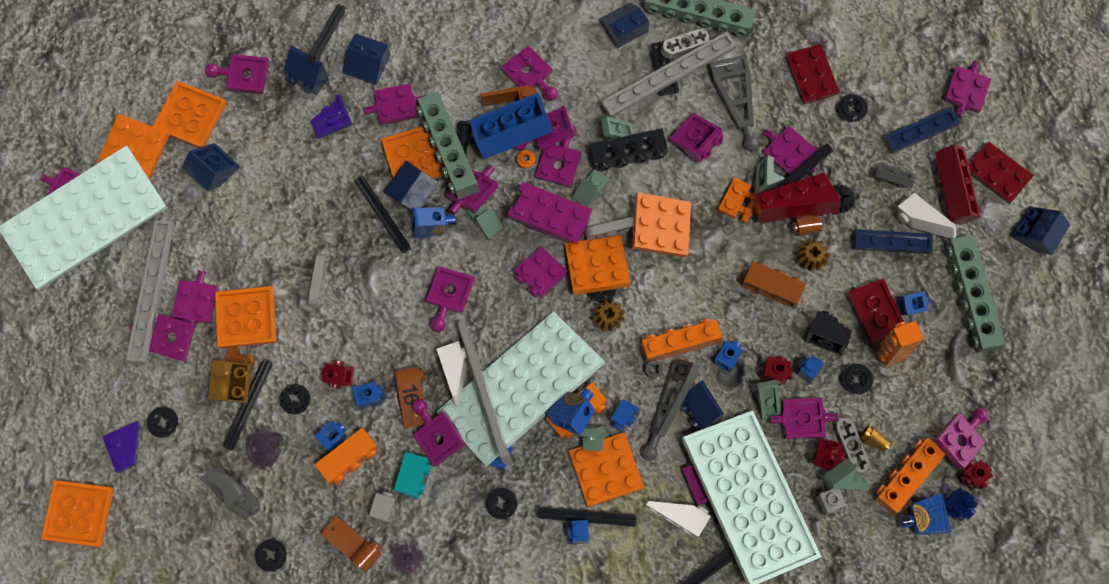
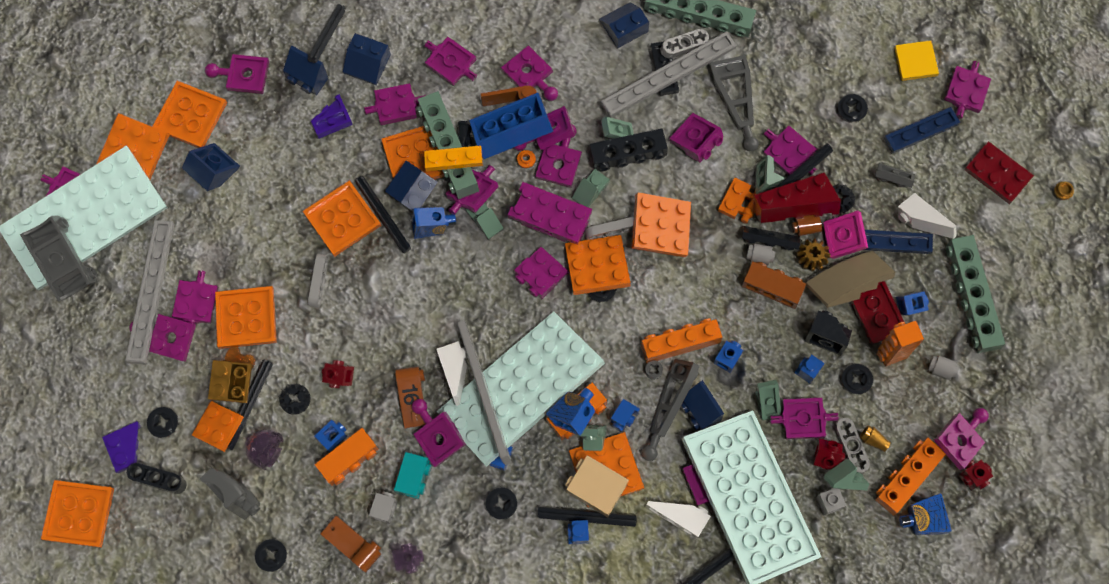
(58, 258): none -> dark grey piece
(148, 474): none -> black beam
(217, 426): none -> orange plate
(342, 218): none -> orange plate
(366, 401): blue brick -> none
(450, 60): none -> magenta plate
(453, 158): none -> light orange plate
(454, 302): magenta plate -> none
(596, 485): none -> tan brick
(603, 310): pearl gold gear -> none
(760, 253): none -> light grey brick
(771, 238): none -> black tile
(777, 369): dark red brick -> none
(812, 74): dark red plate -> none
(845, 234): none -> dark pink plate
(849, 279): none -> dark tan slope
(916, 60): none -> yellow tile
(943, 367): none -> light grey brick
(957, 184): dark red brick -> none
(960, 505): clear blue brick -> none
(1041, 229): dark blue slope -> none
(1064, 190): none -> pearl gold plate

